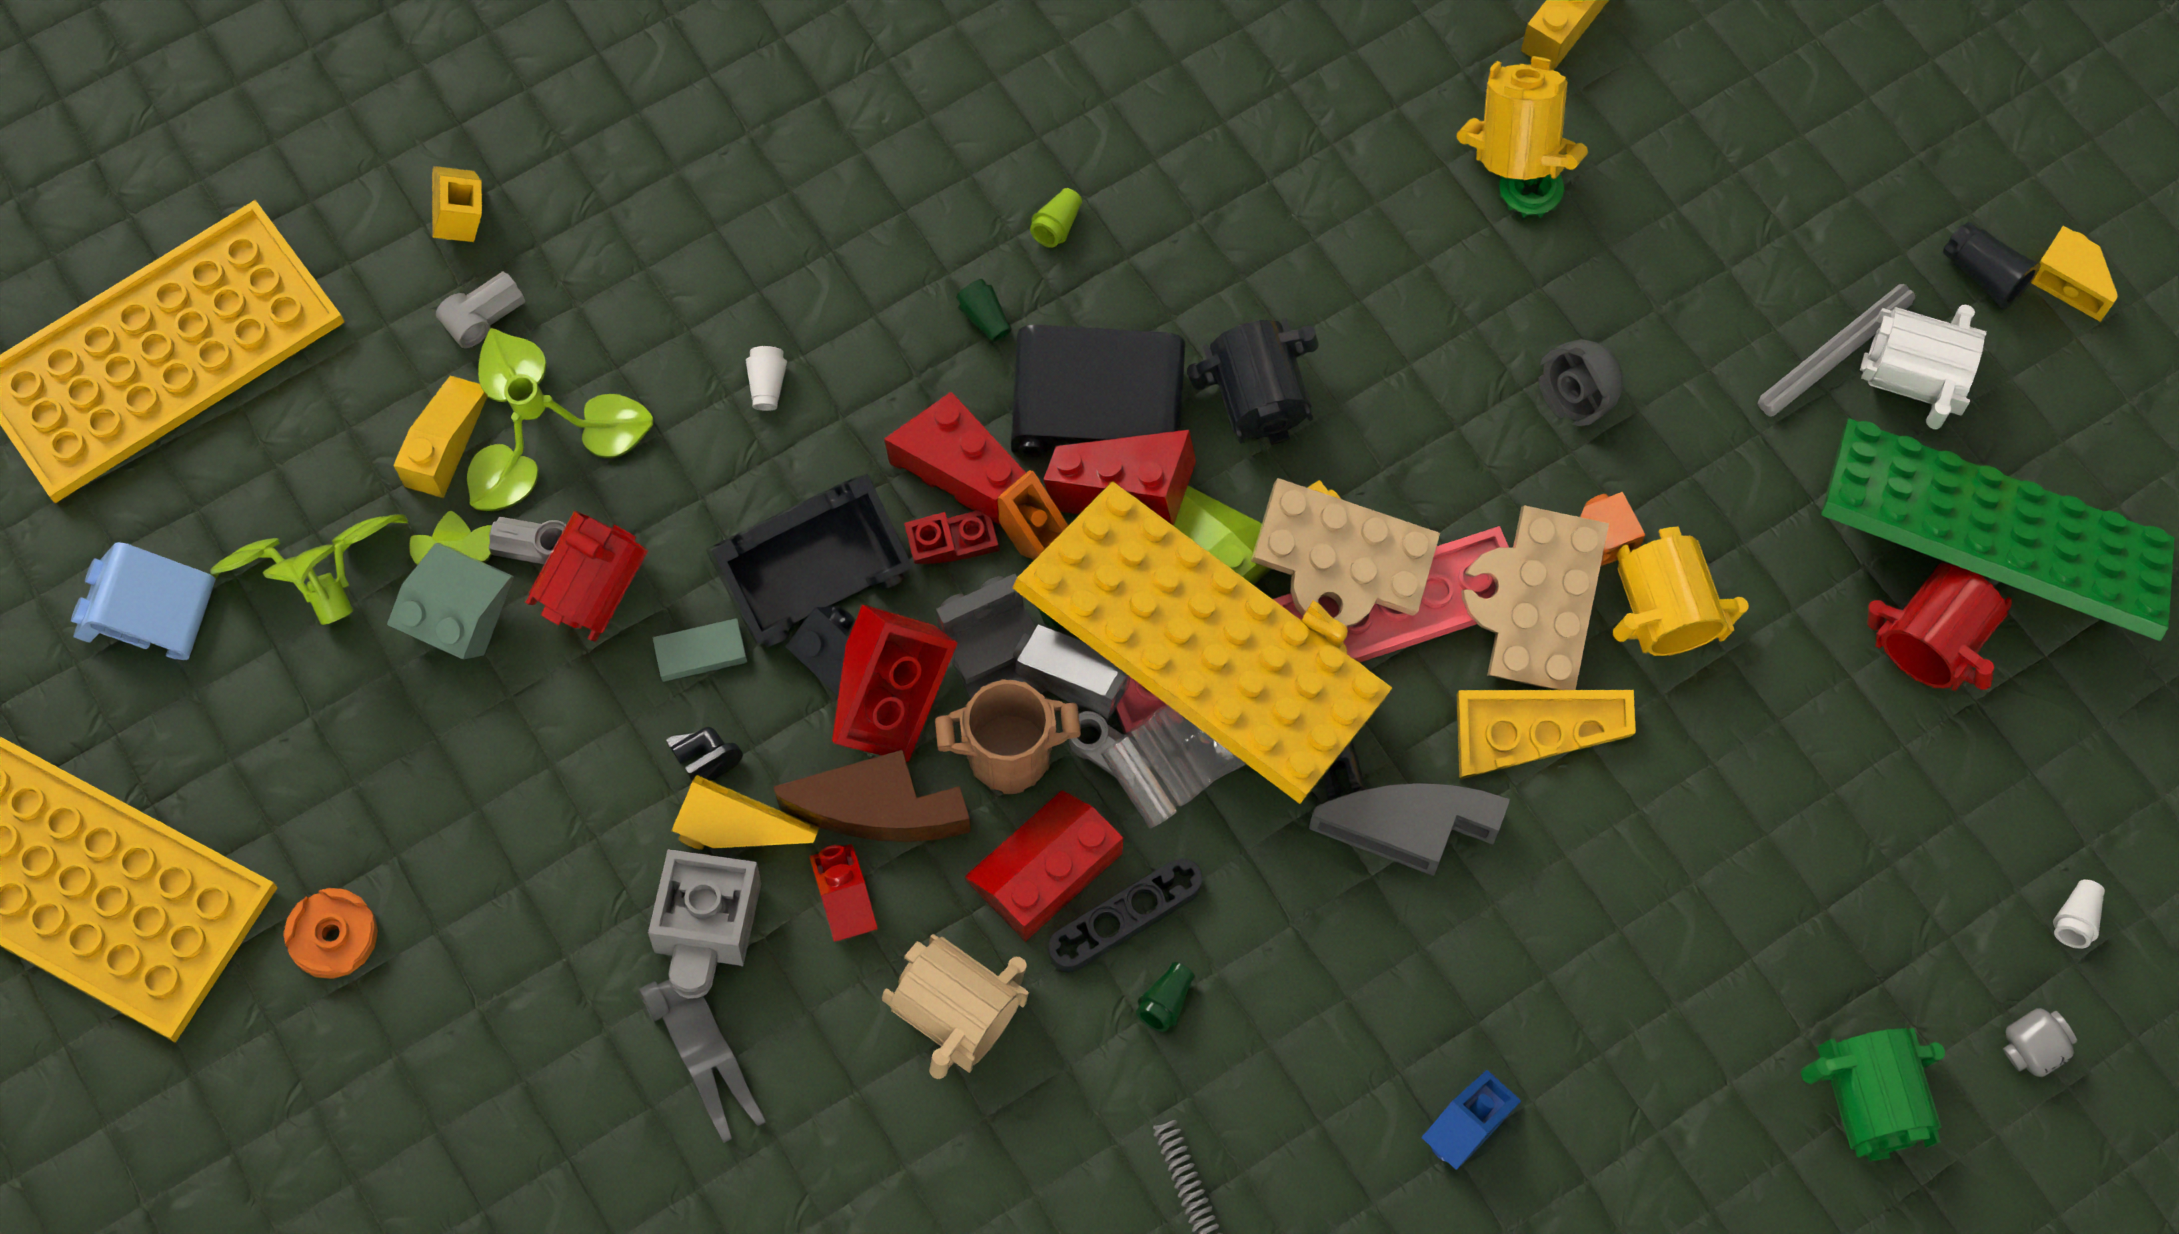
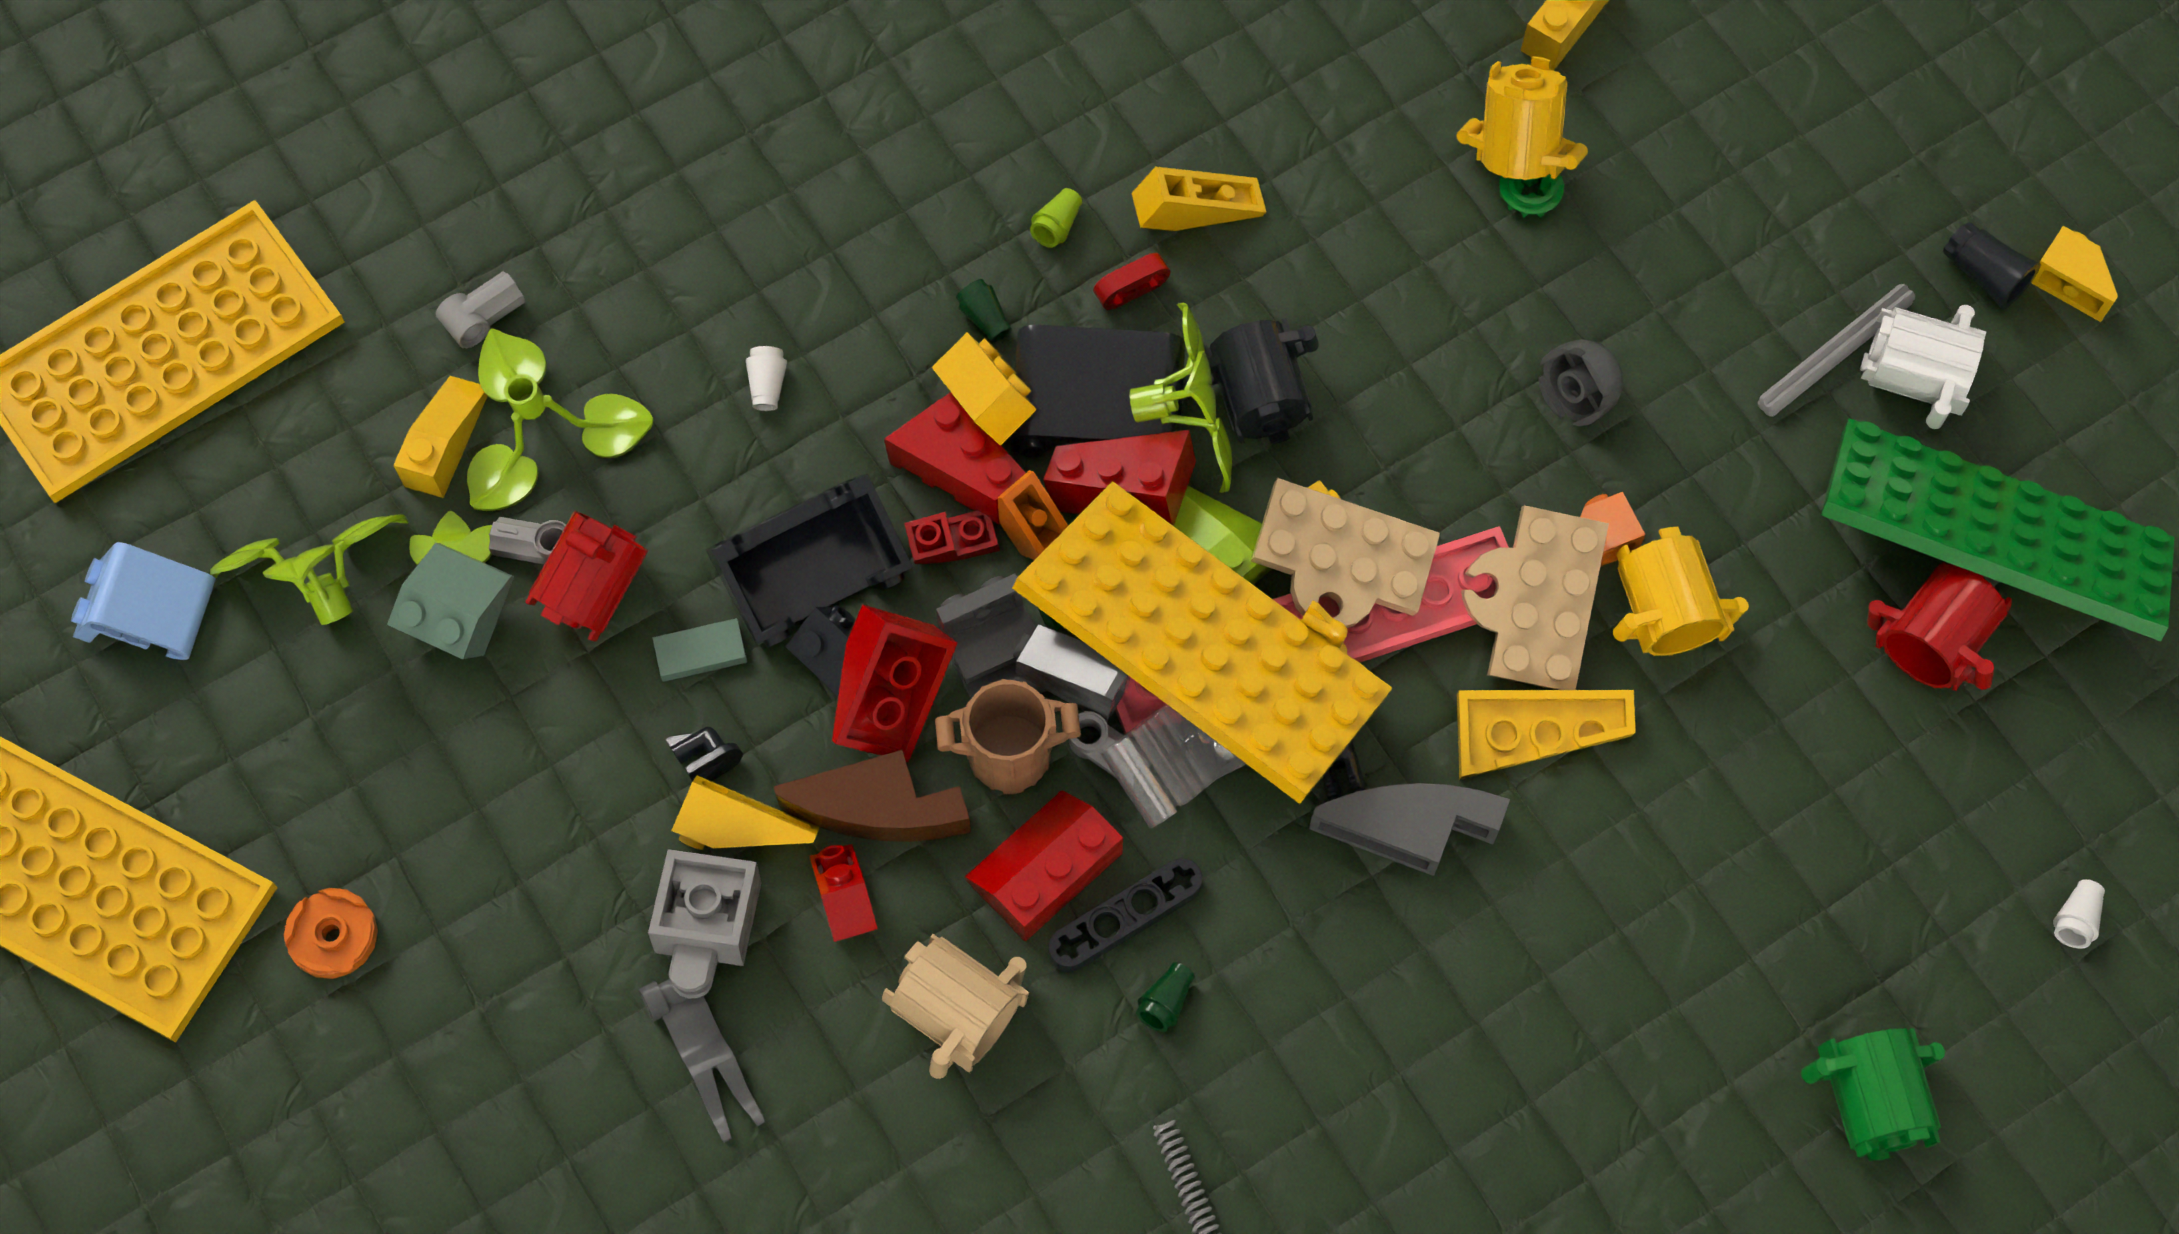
(456, 203): yellow slope -> none
(985, 387): none -> yellow brick
(1131, 281): none -> red beam
(1160, 399): none -> lime plant
(1193, 199): none -> yellow slope
(1470, 1119): blue slope -> none
(2039, 1042): light grey head -> none

